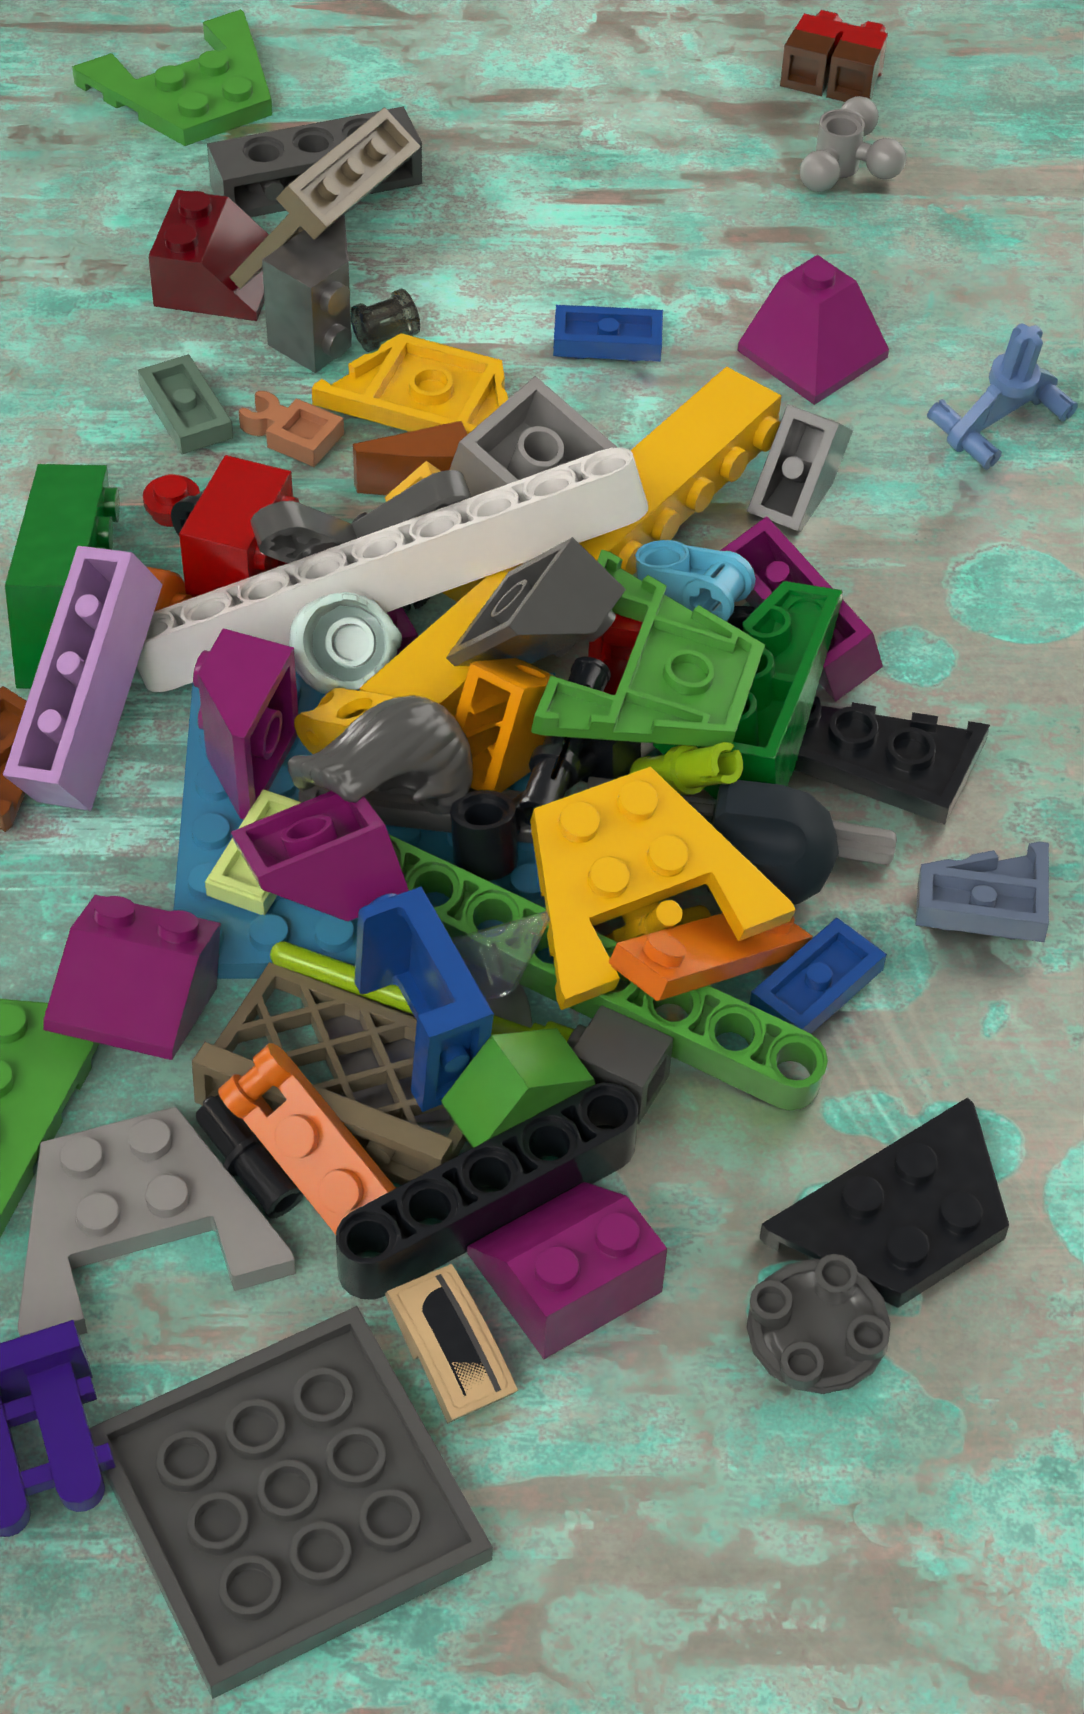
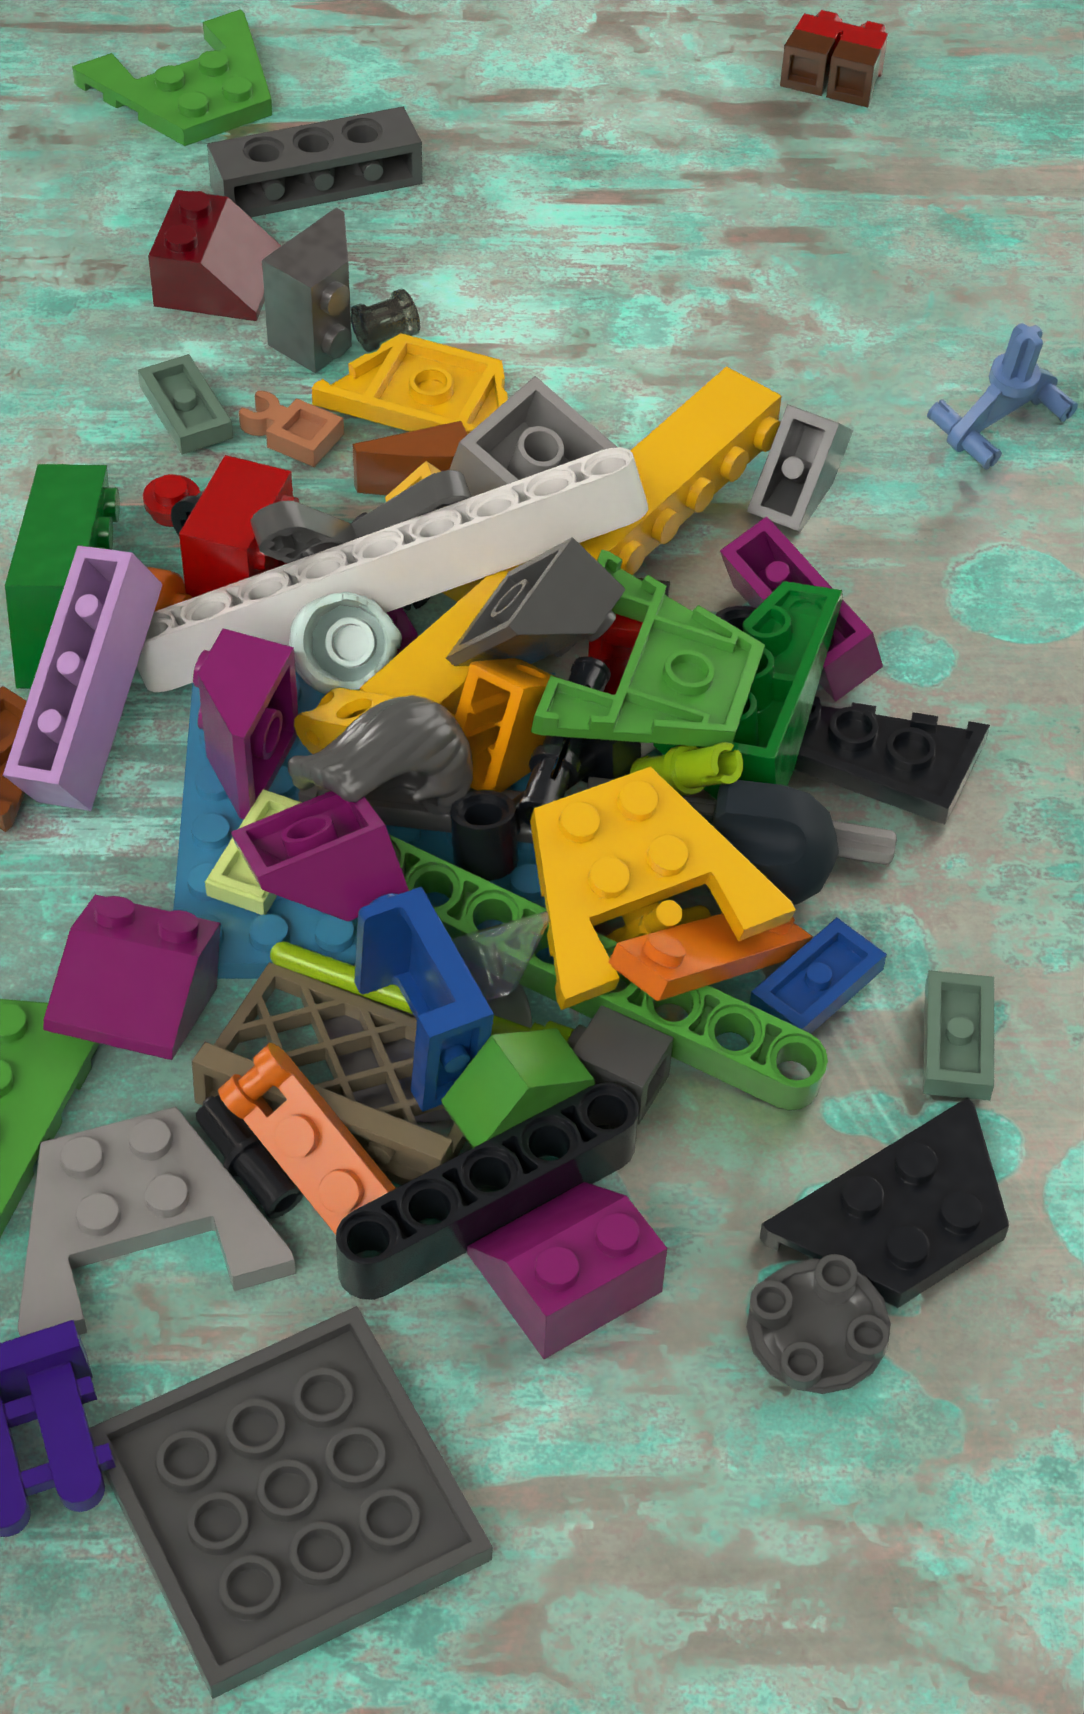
(335, 185): dark tan fence -> none
(451, 1342): tan slope -> none
(608, 333): blue plate -> none
(692, 574): medium azure piece -> none
(814, 331): magenta slope -> none
(842, 147): light grey piece -> none
(958, 1035): none -> sand green plate
(987, 894): sand blue wing -> none

